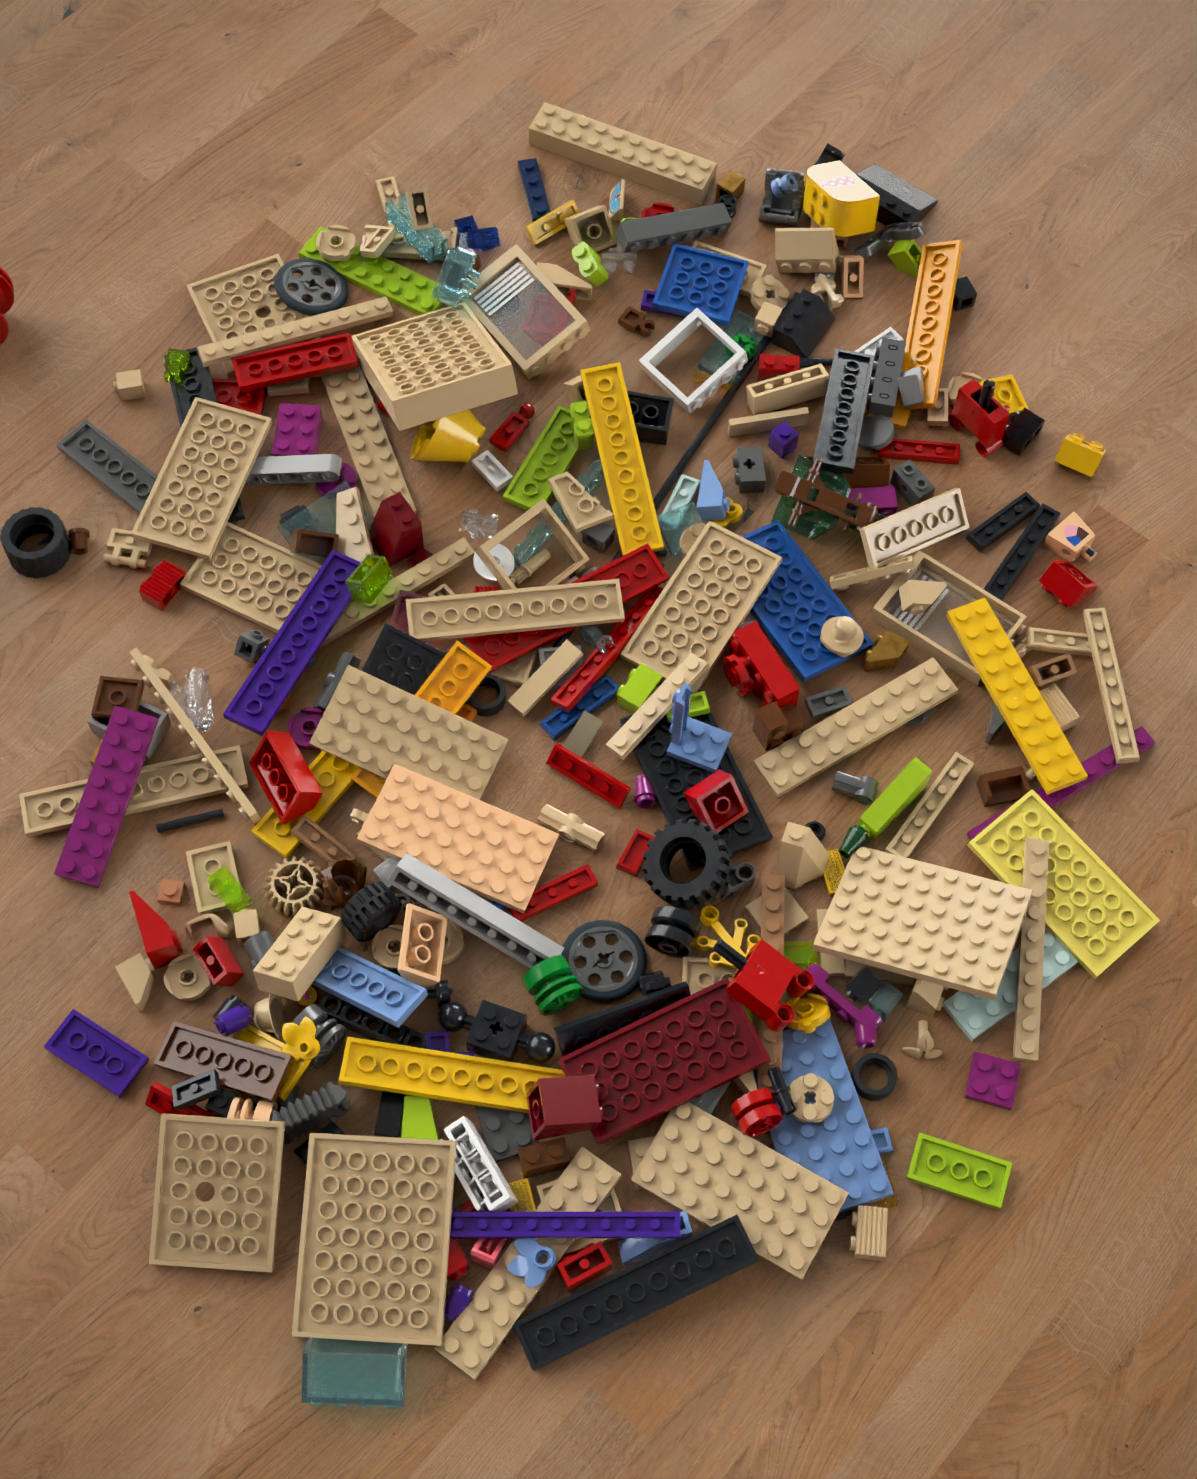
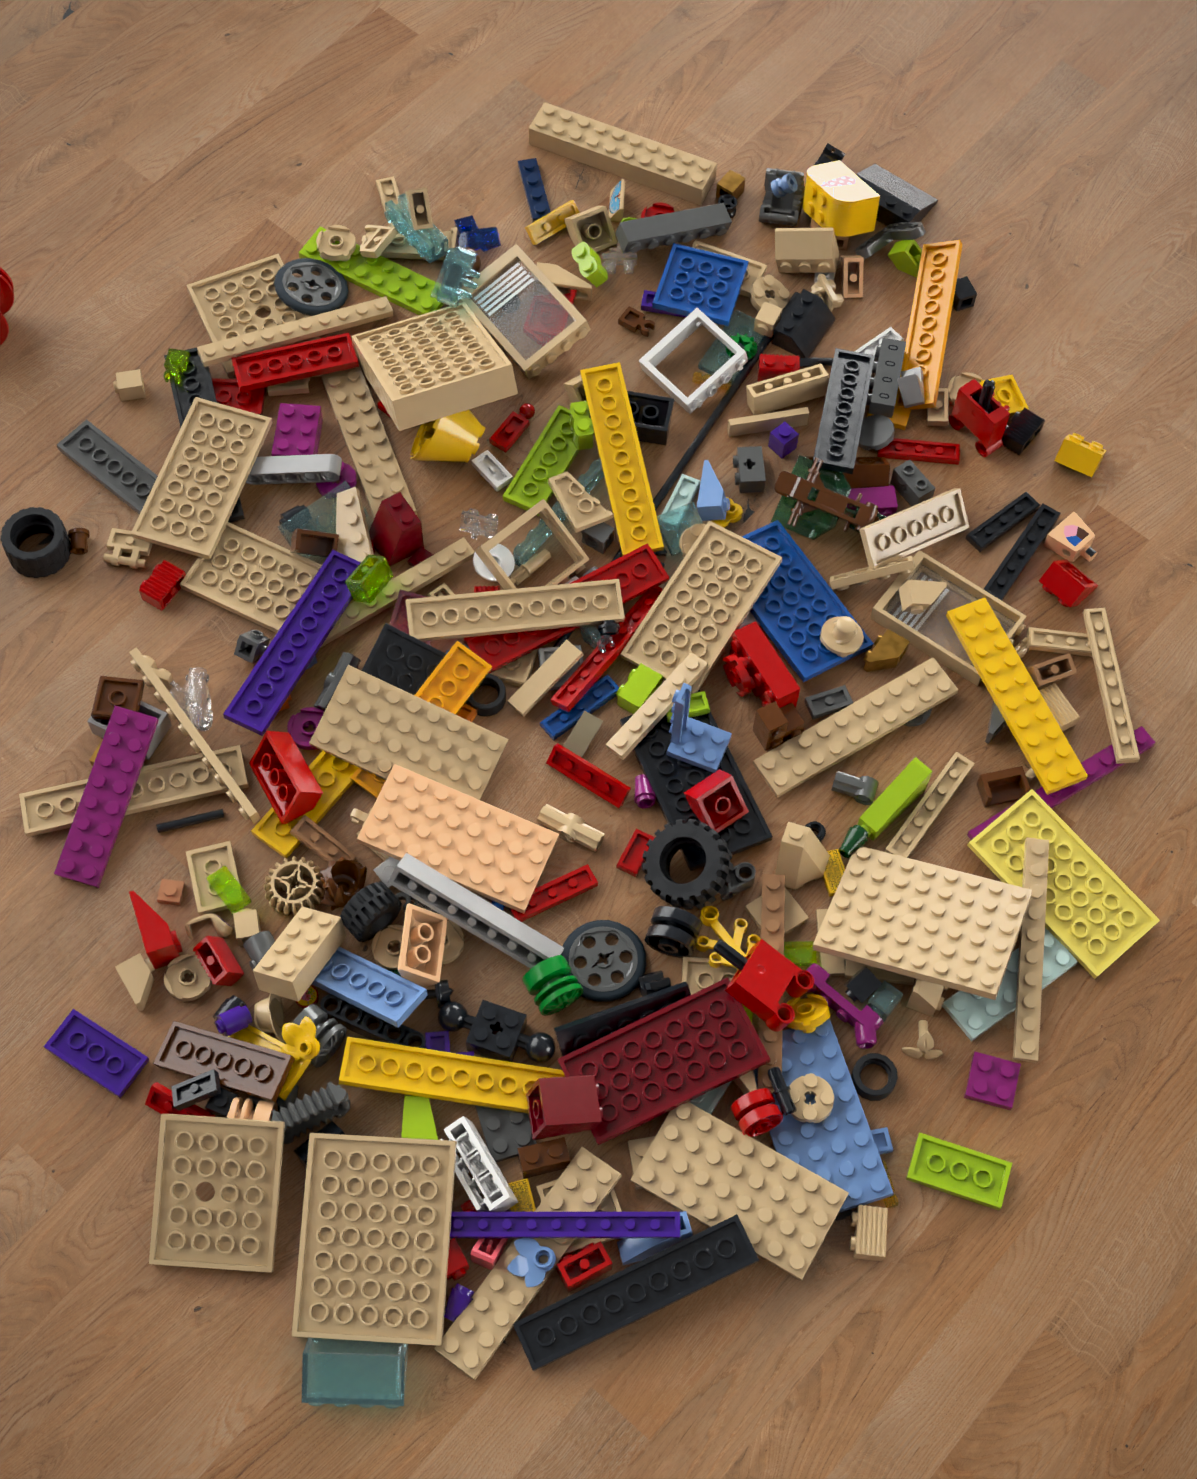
(390, 1114): black tile -> none
(609, 627): none -> black plate

